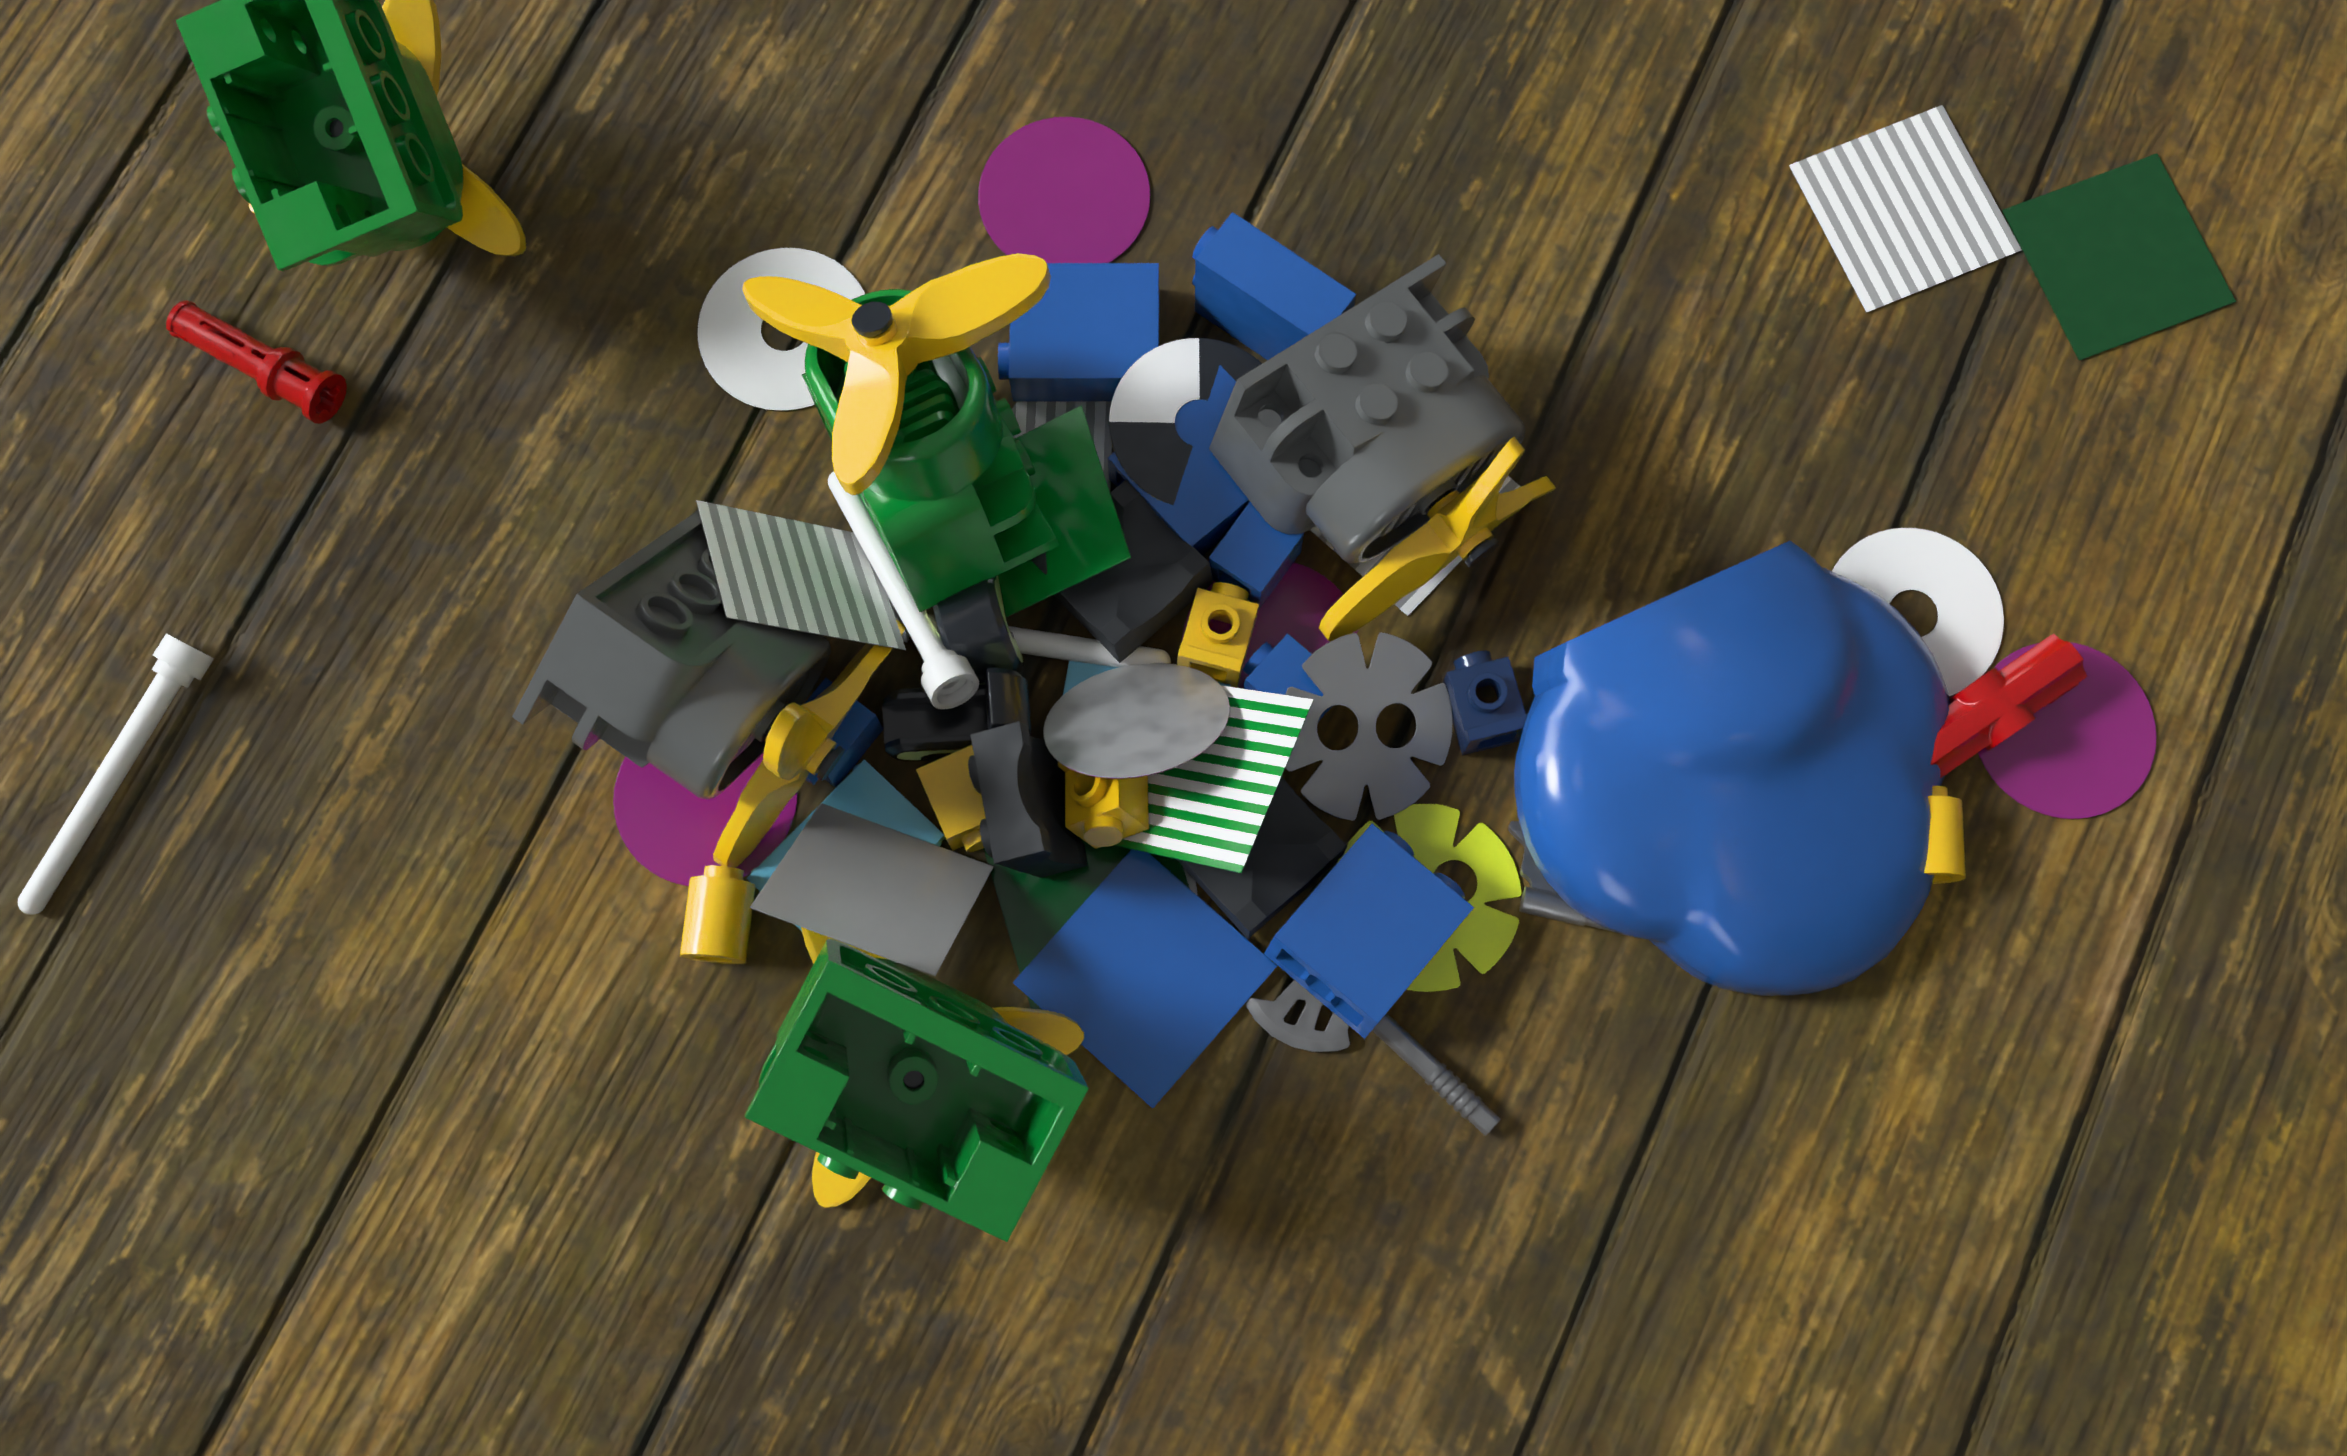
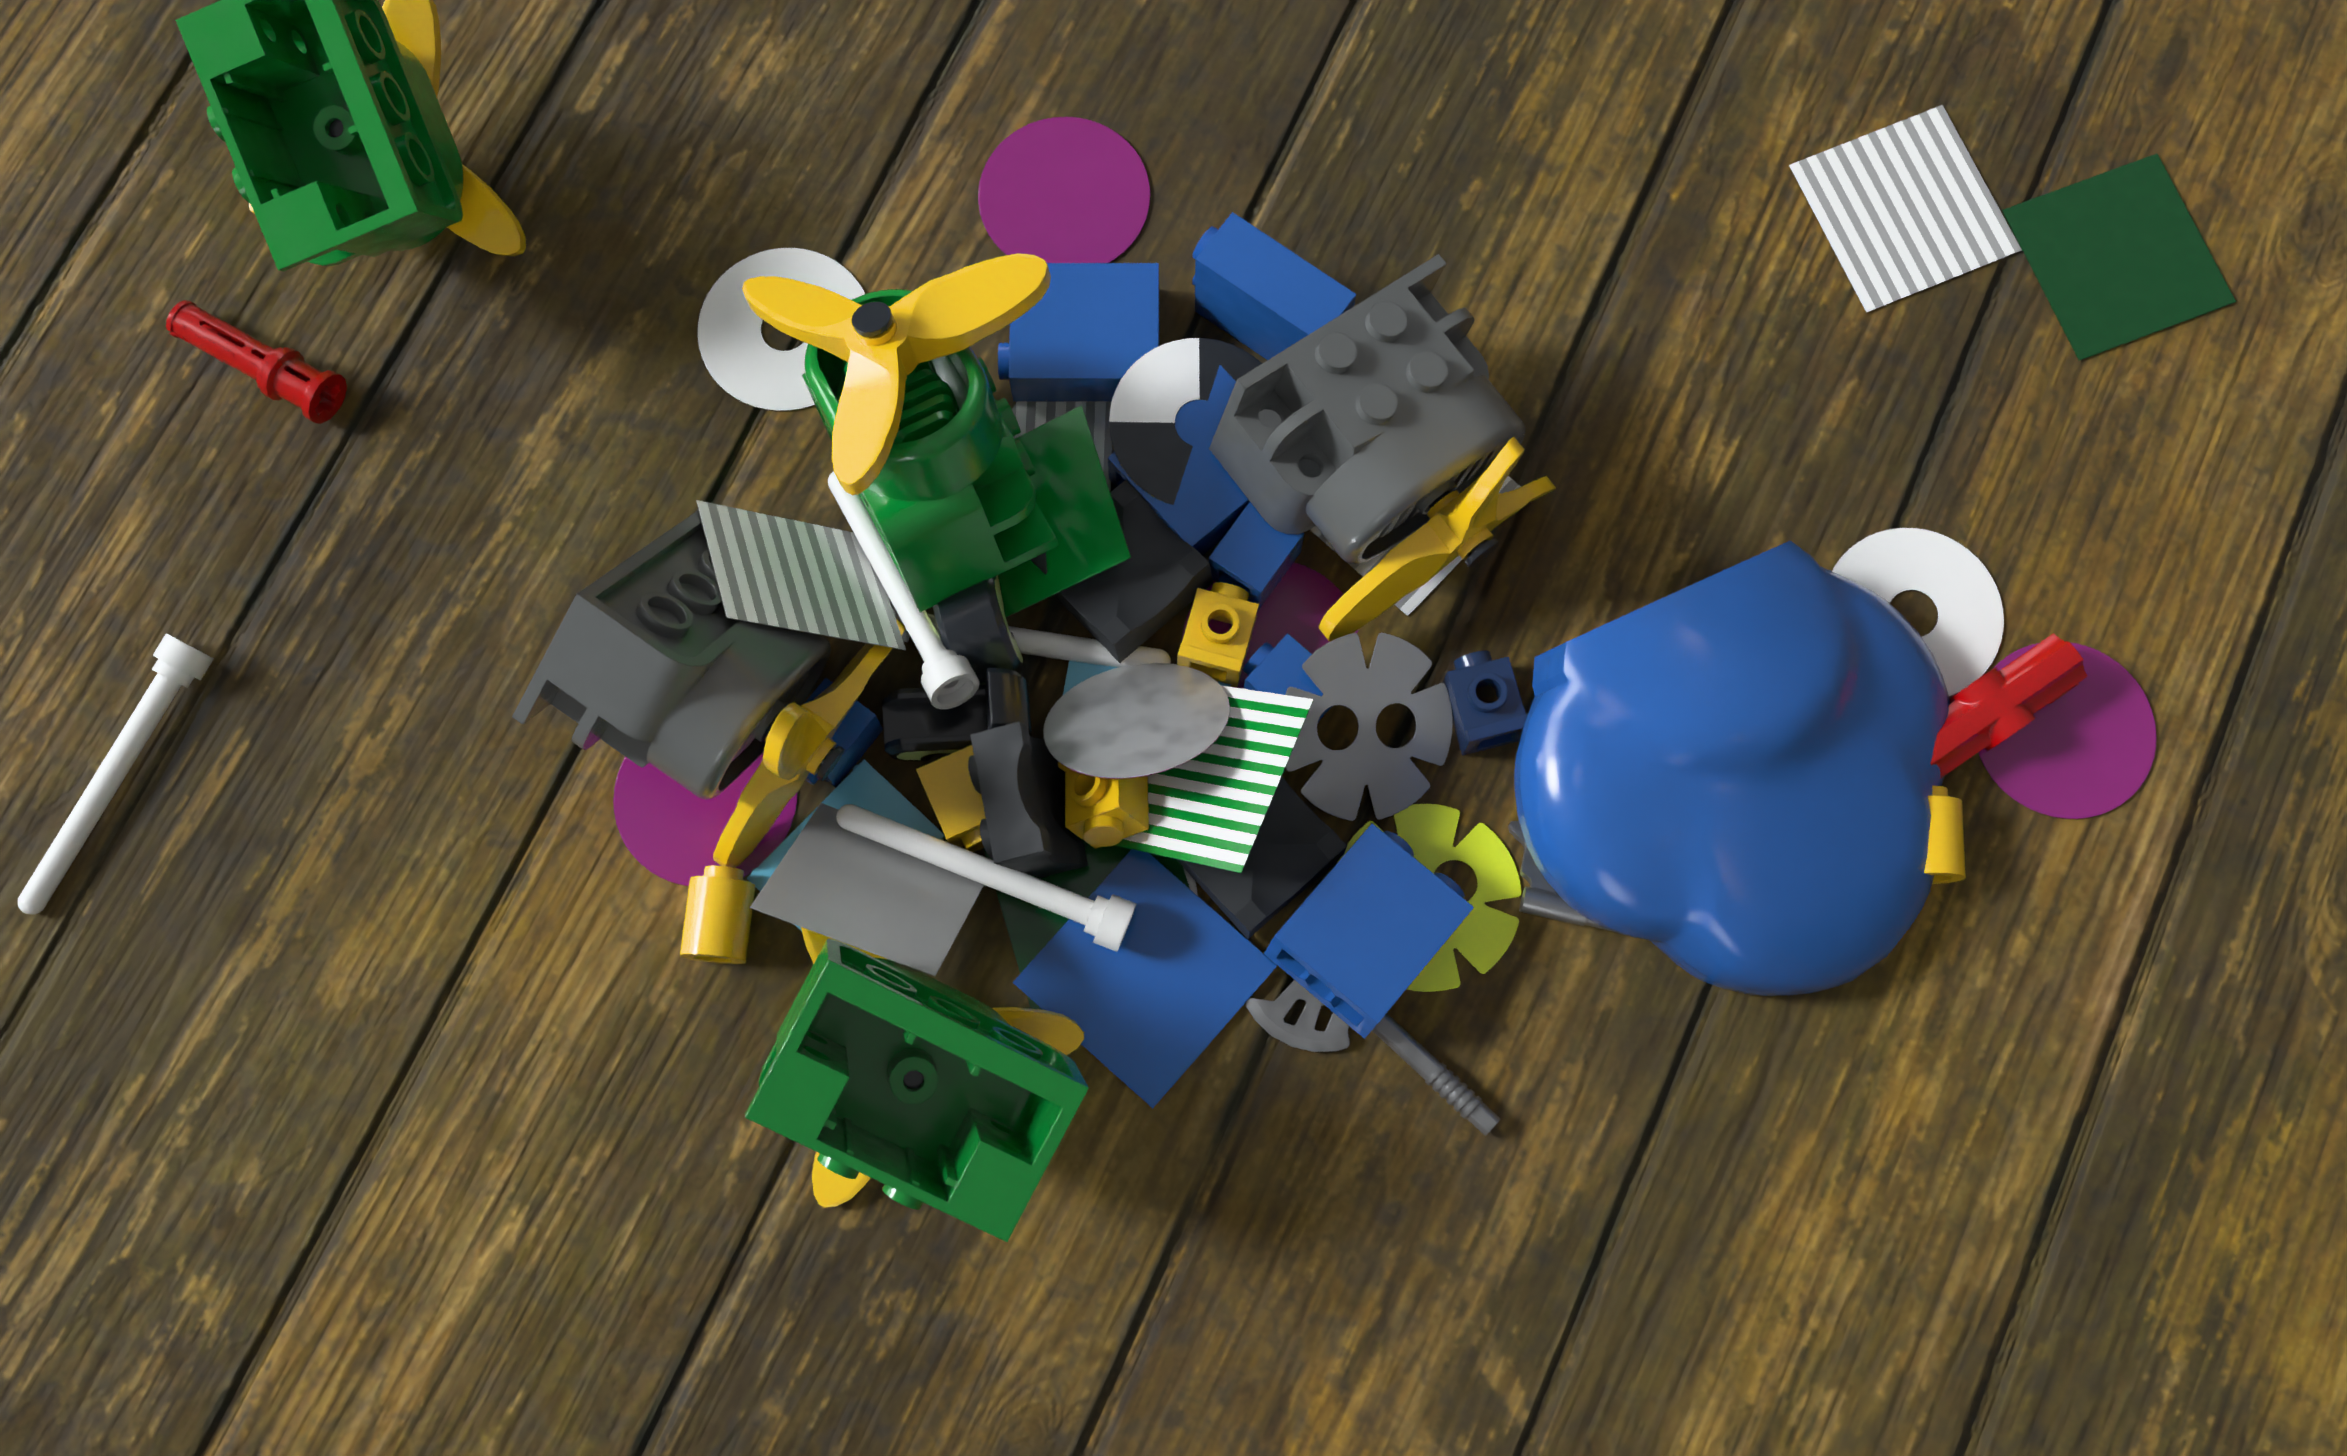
(1102, 917): none -> white piece

